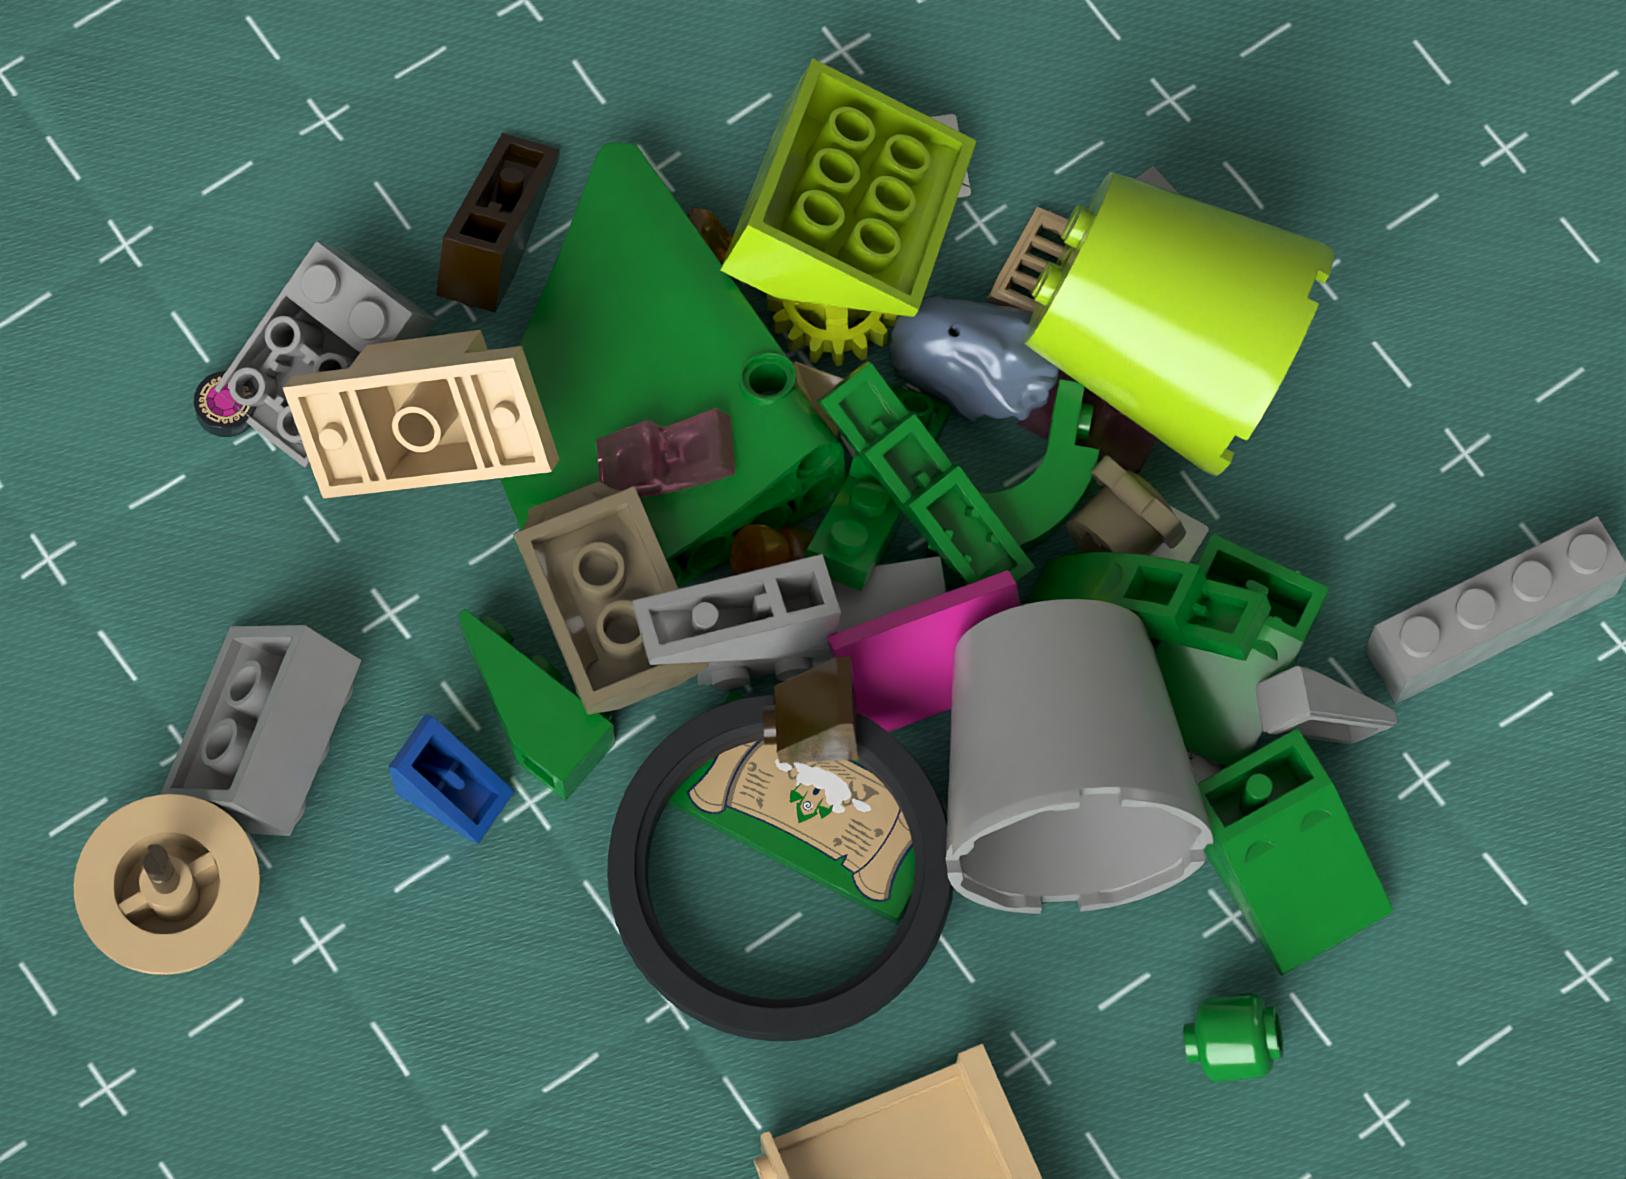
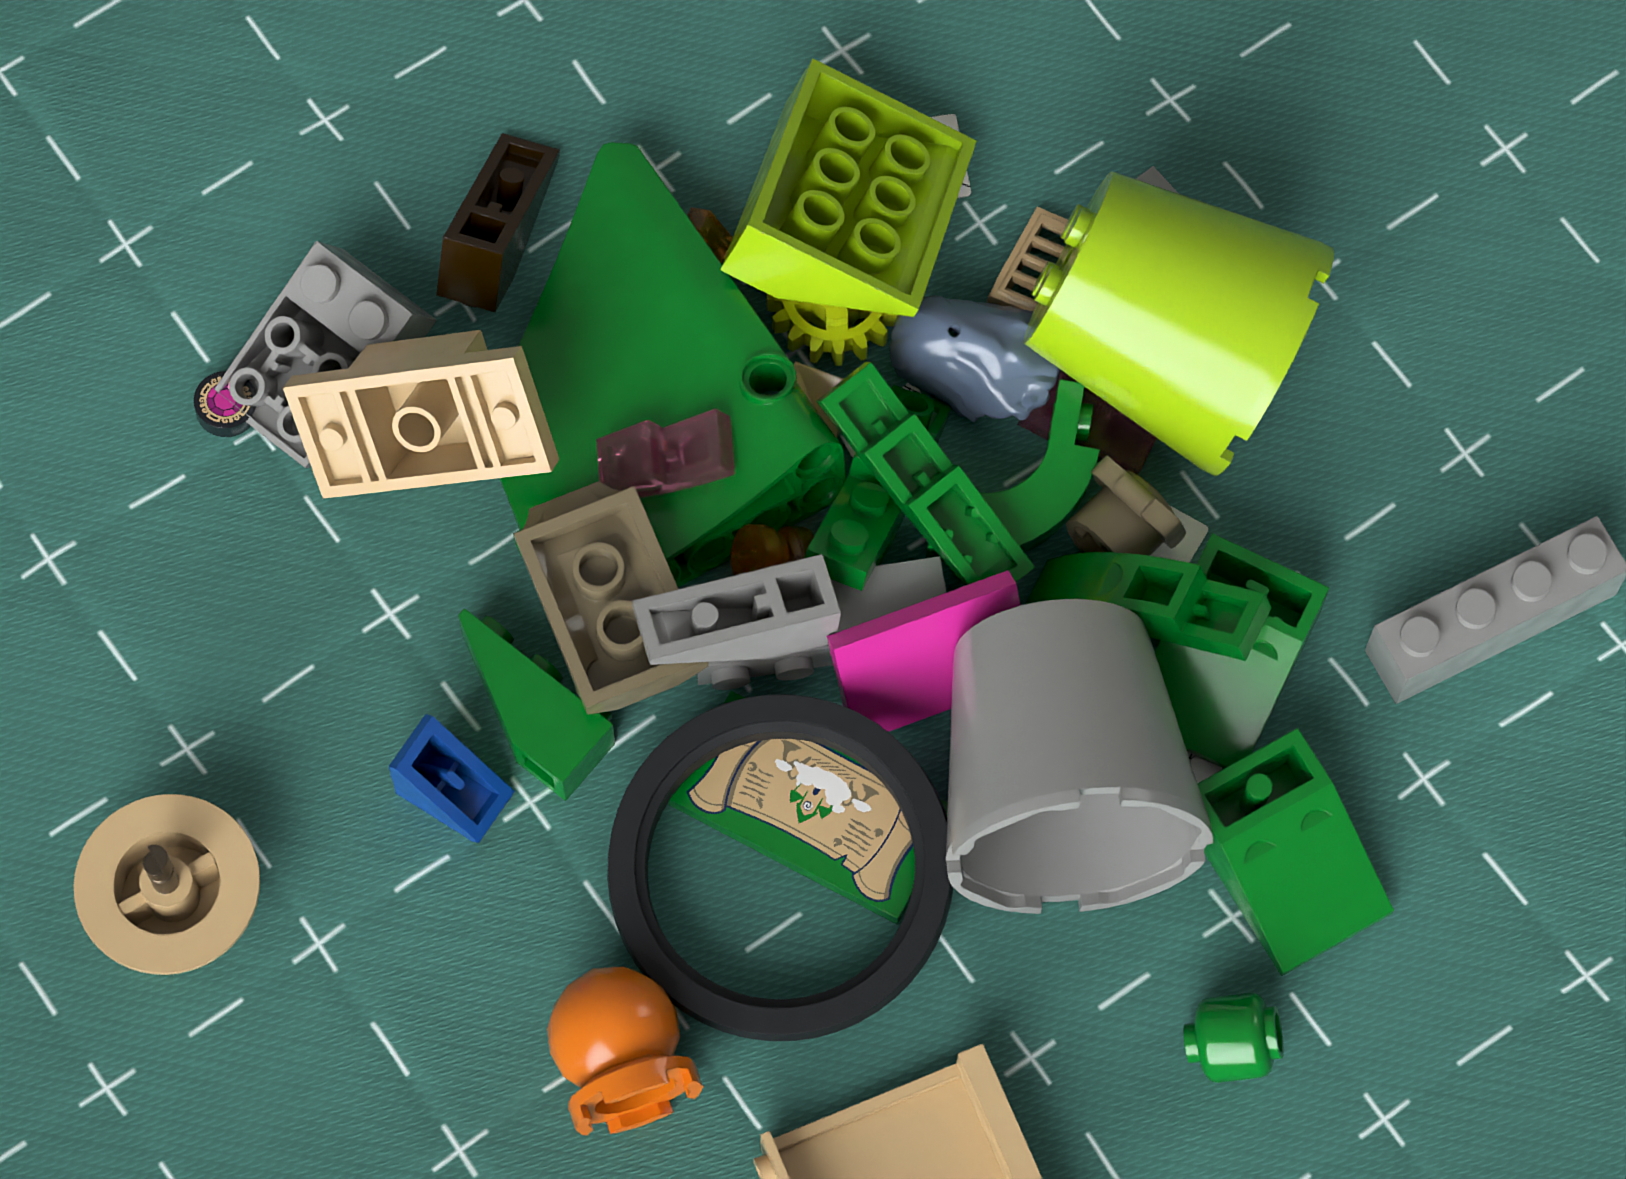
(264, 725): light grey slope -> none
(618, 1043): none -> orange tile
(815, 715): dark brown slope -> none
(1319, 708): light grey slope -> none

